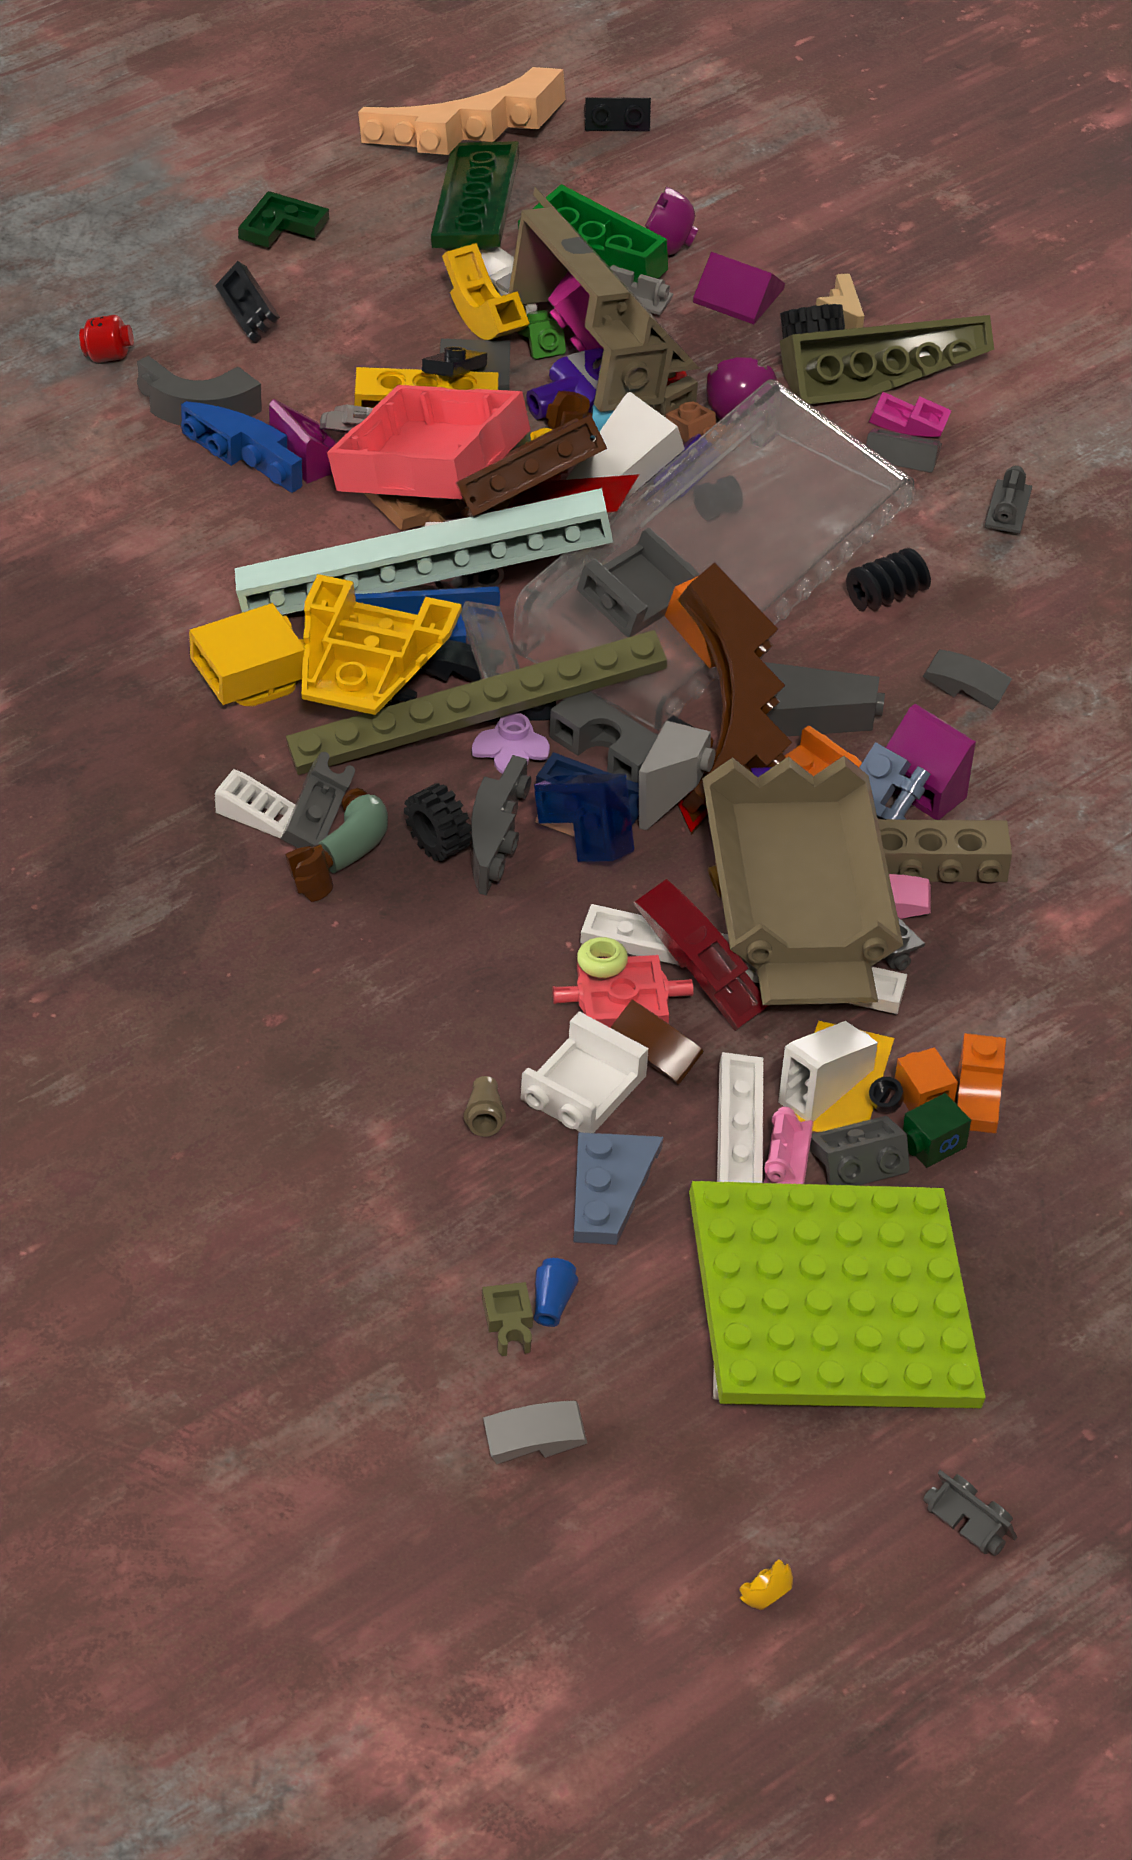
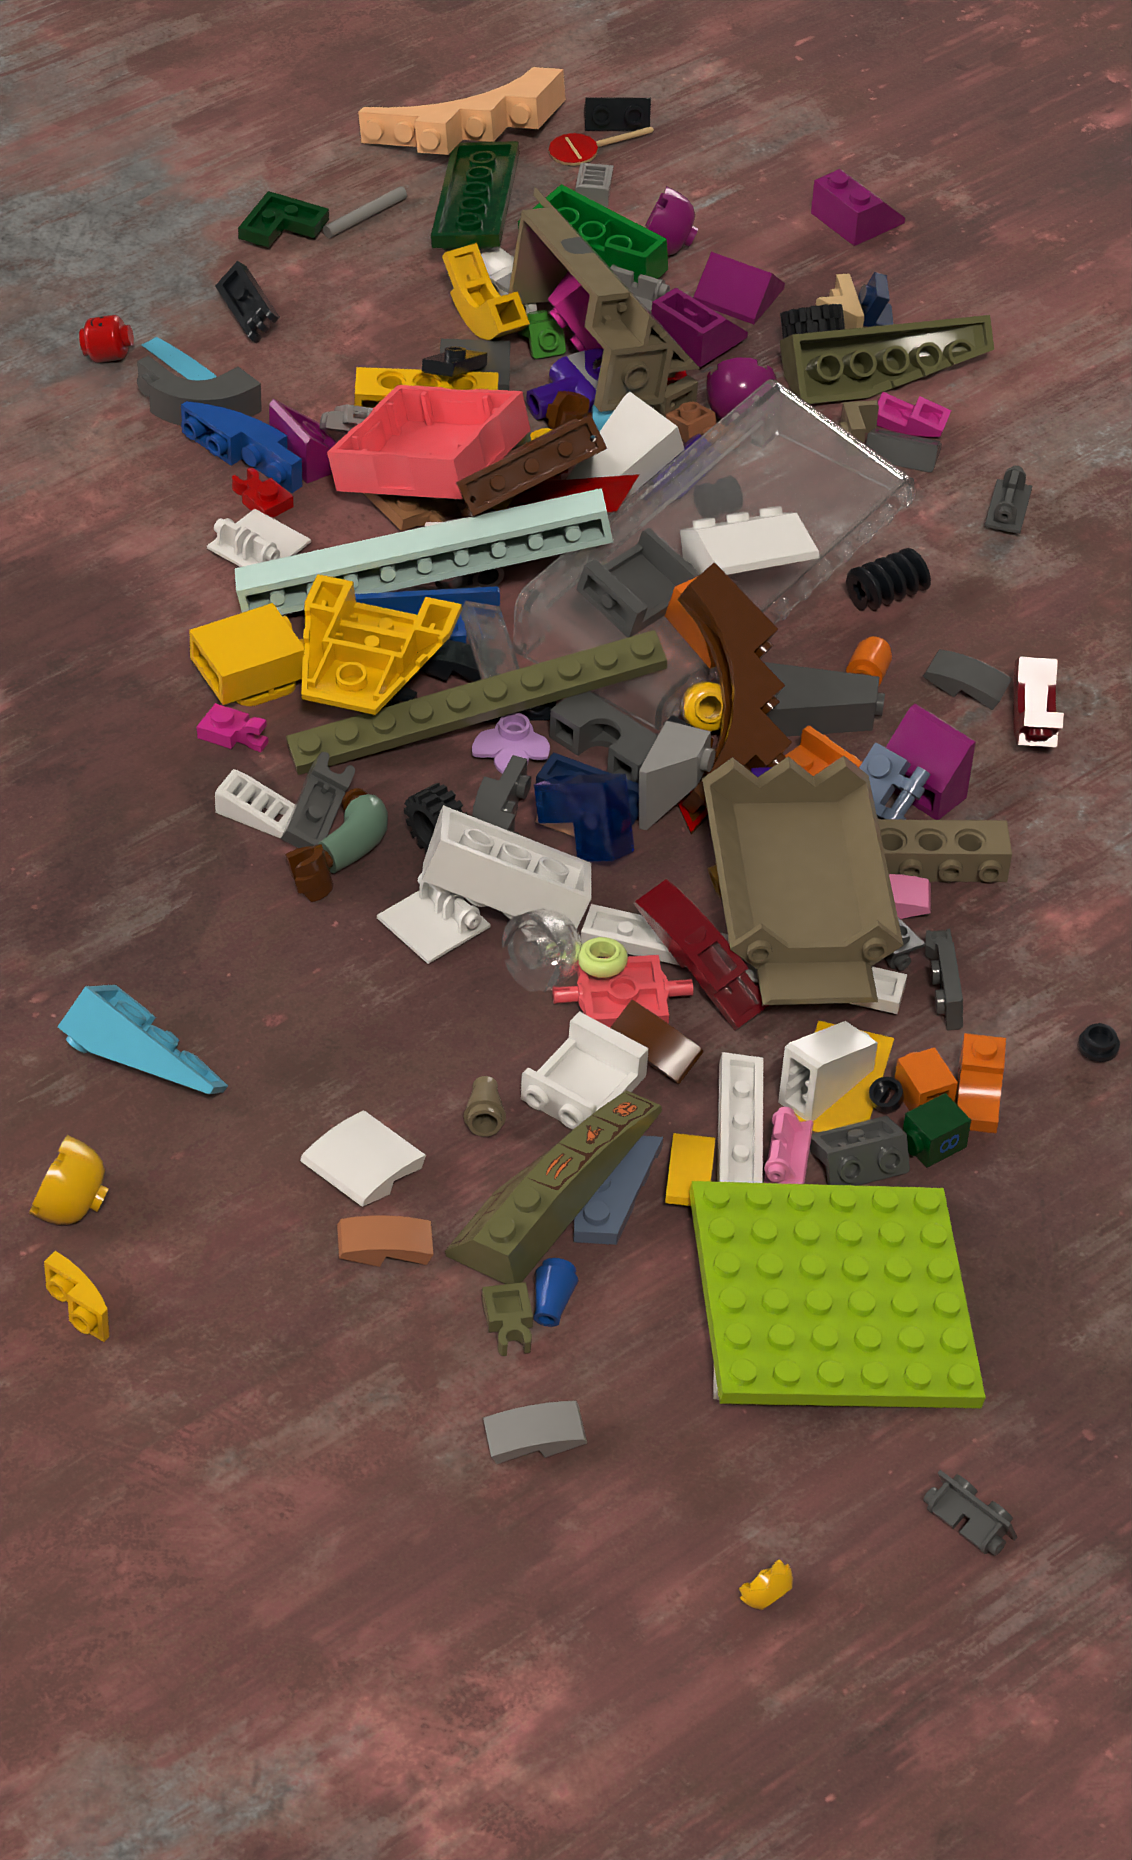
(71, 1185): none -> yellow cylinder
(85, 1303): none -> yellow slope
(121, 1029): none -> medium azure wedge
(178, 360): none -> medium azure sticker
(228, 726): none -> dark pink plate
(255, 539): none -> white hinge
(264, 496): none -> red plate
(362, 1158): none -> white slope
(364, 212): none -> light grey bar
(382, 1236): none -> nougat slope
(433, 921): none -> white hinge
(504, 869): none -> white slope
(542, 949): none -> clear cylinder
(545, 1197): none -> olive wedge
(579, 148): none -> red piece
(595, 182): none -> light grey slope
(689, 1161): none -> yellow slope
(695, 326): none -> magenta slope
(703, 706): none -> yellow head
(748, 542): none -> white slope
(851, 208): none -> magenta slope
(859, 417): none -> dark tan bracket
(871, 658): none -> orange brick
(874, 301): none -> dark blue bracket
(945, 972): none -> dark grey hinge
(1035, 702): none -> arch
(1099, 1043): none -> black plate

